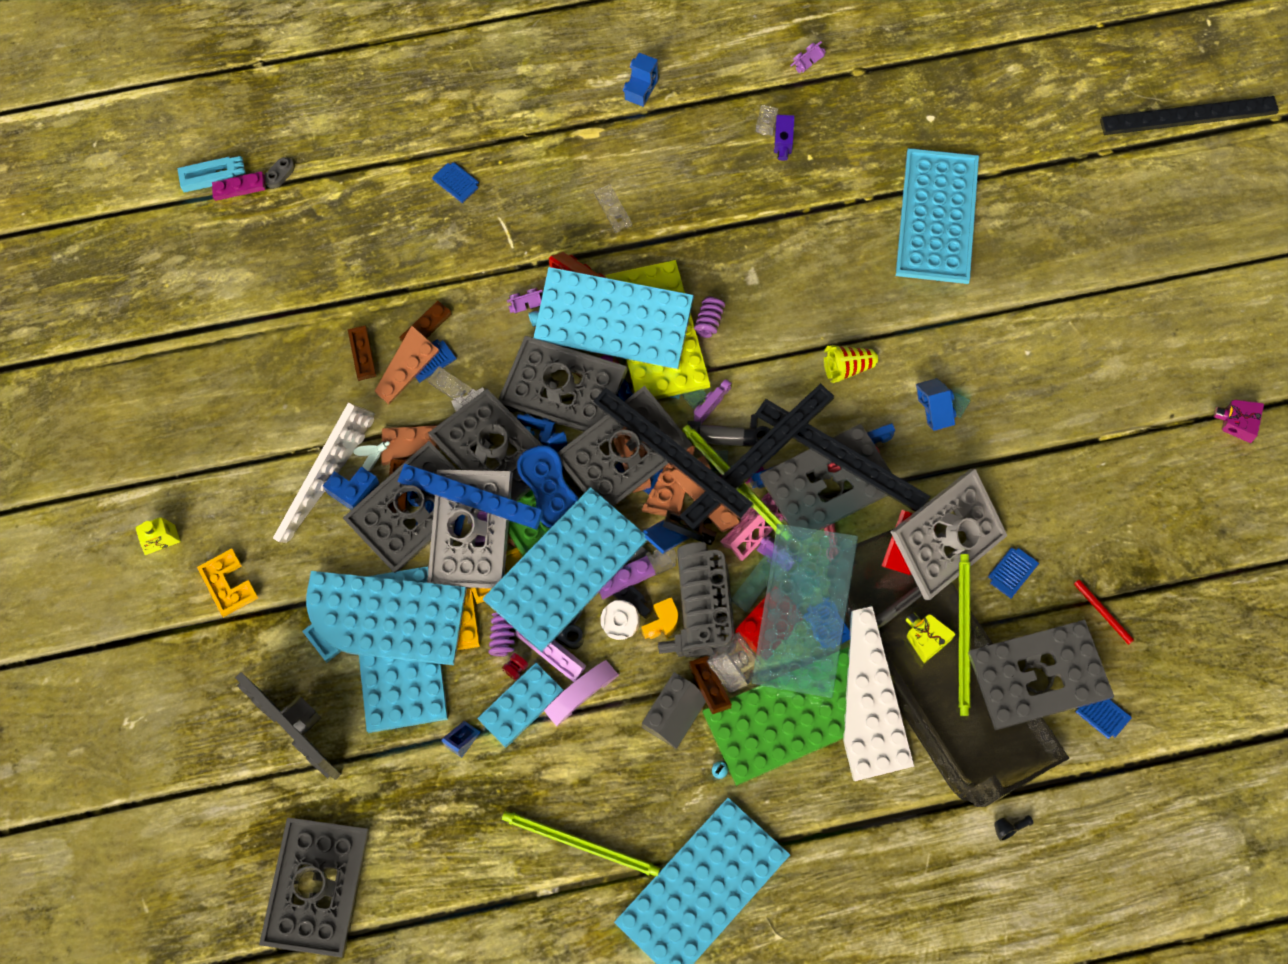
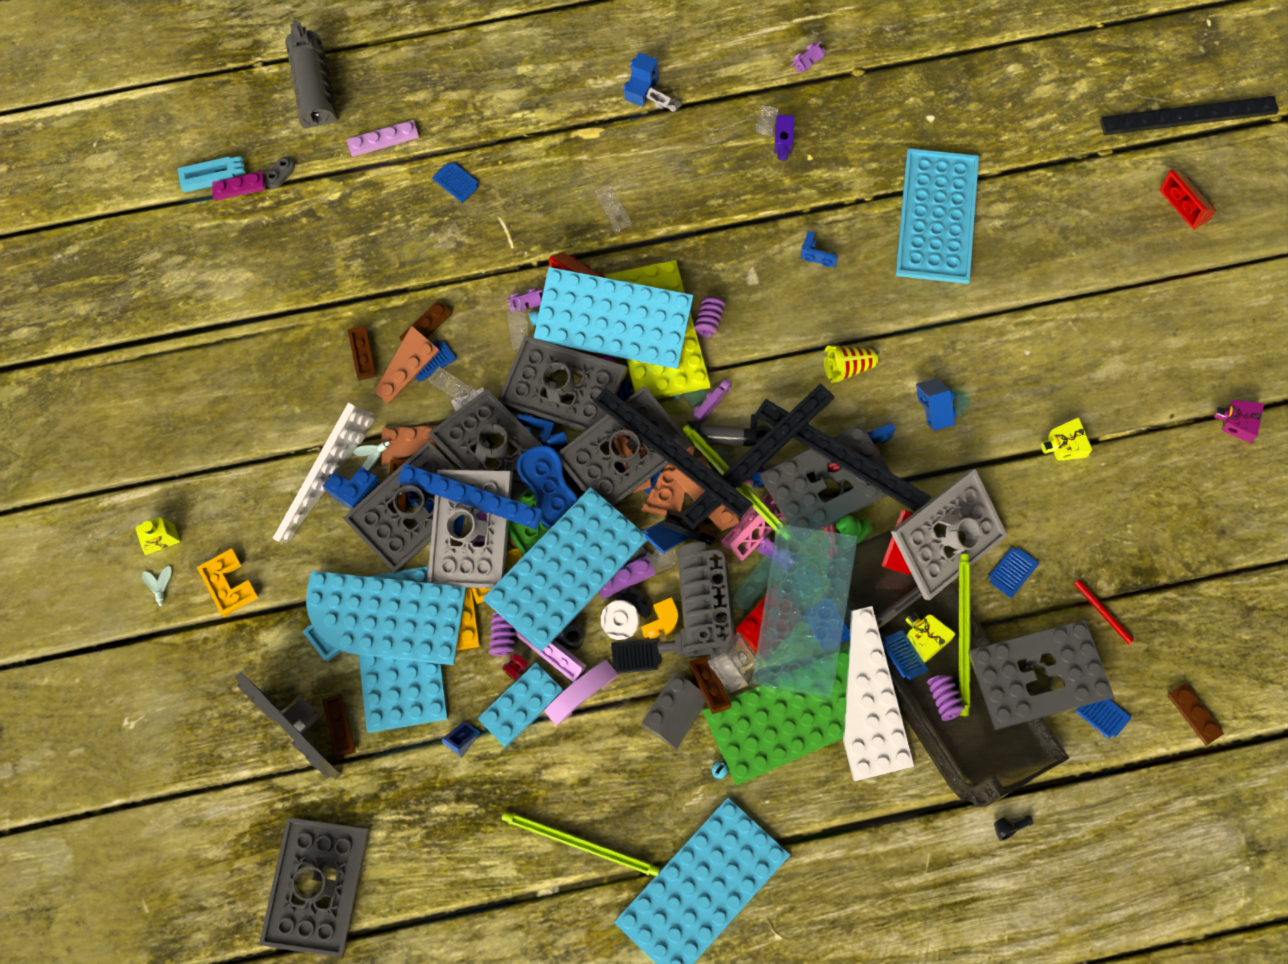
(159, 586): none -> light aqua piece
(310, 77): none -> dark grey piece
(339, 726): none -> reddish brown plate
(382, 138): none -> lavender plate
(517, 325): none -> clear plate
(635, 655): none -> black window
(662, 100): none -> light grey piece
(811, 255): none -> blue bracket
(851, 526): none -> bright green plate
(904, 655): none -> blue window
(945, 697): none -> medium lavender piece
(1068, 441): none -> neon yellow torso
(1187, 199): none -> red slope
(1195, 714): none -> reddish brown plate

